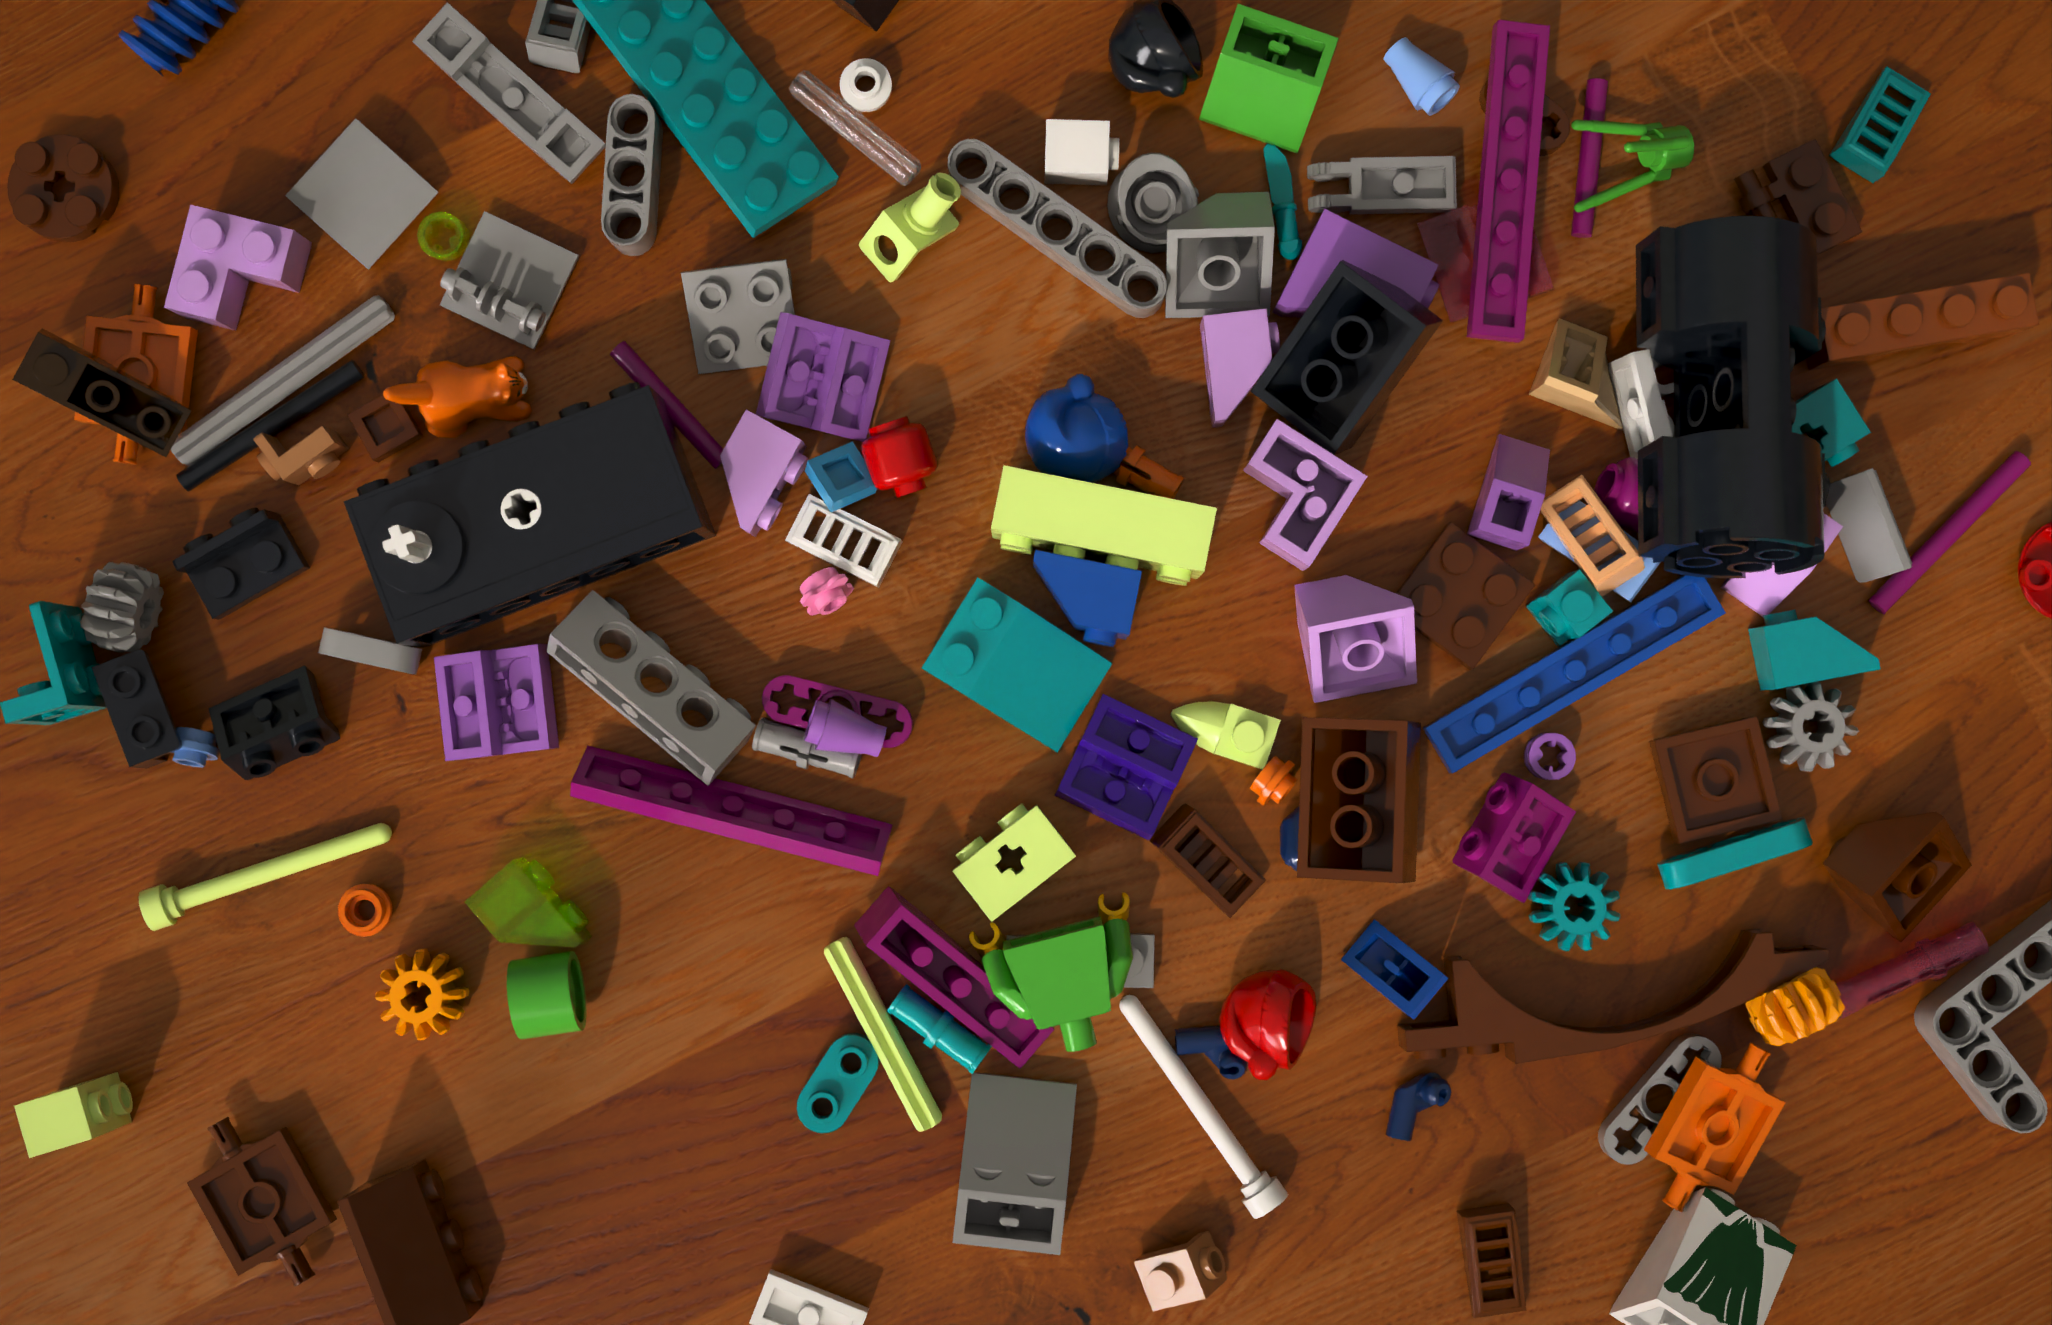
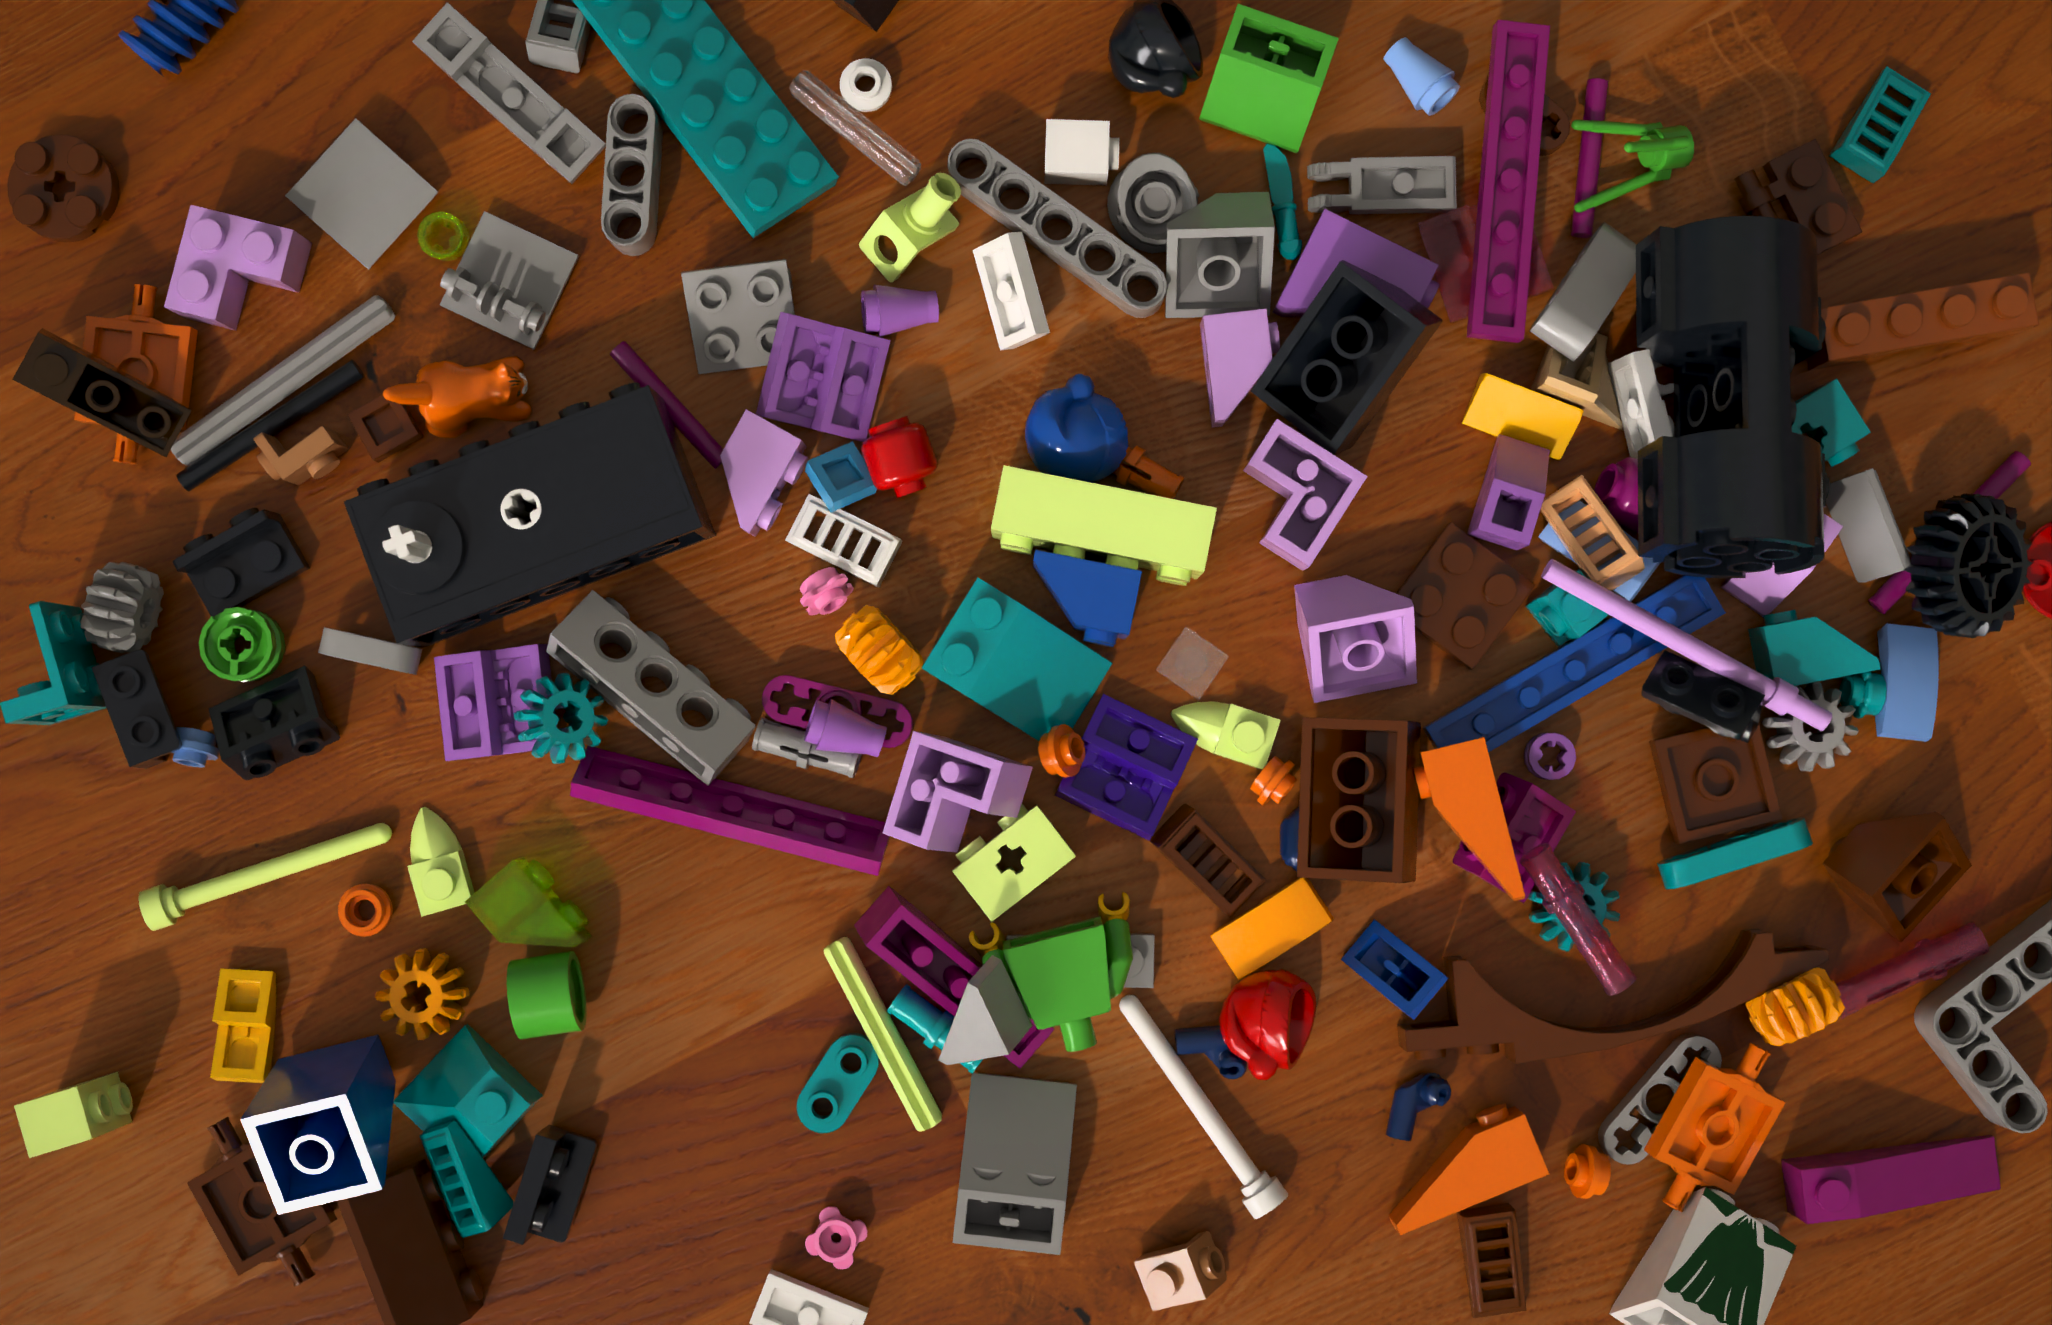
(245, 1025): none -> yellow slope
(253, 664): none -> bright green wheel
(323, 1124): none -> blue slope
(438, 865): none -> yellowish green plate
(465, 1180): none -> teal slope
(471, 1086): none -> teal slope
(543, 721): none -> teal gear
(551, 1185): none -> black bracket
(838, 1253): none -> bright pink plate
(879, 650): none -> light orange gear
(897, 309): none -> medium lavender cone
(943, 783): none -> lavender brick
(987, 1019): none -> light grey slope
(1011, 291): none -> white plate
(1061, 751): none -> orange plate
(1192, 663): none -> clear plate
(1272, 927): none -> light orange slope
(1469, 802): none -> orange slope
(1477, 1165): none -> orange slope
(1521, 414): none -> yellow slope
(1565, 900): none -> clear pink pin
(1587, 292): none -> light grey beam
(1587, 1171): none -> orange plate
(1704, 697): none -> black bracket
(1778, 693): none -> lavender bar
(1864, 692): none -> teal plate
(1888, 1178): none -> magenta slope
(1911, 675): none -> medium blue slope
(1969, 565): none -> black gear

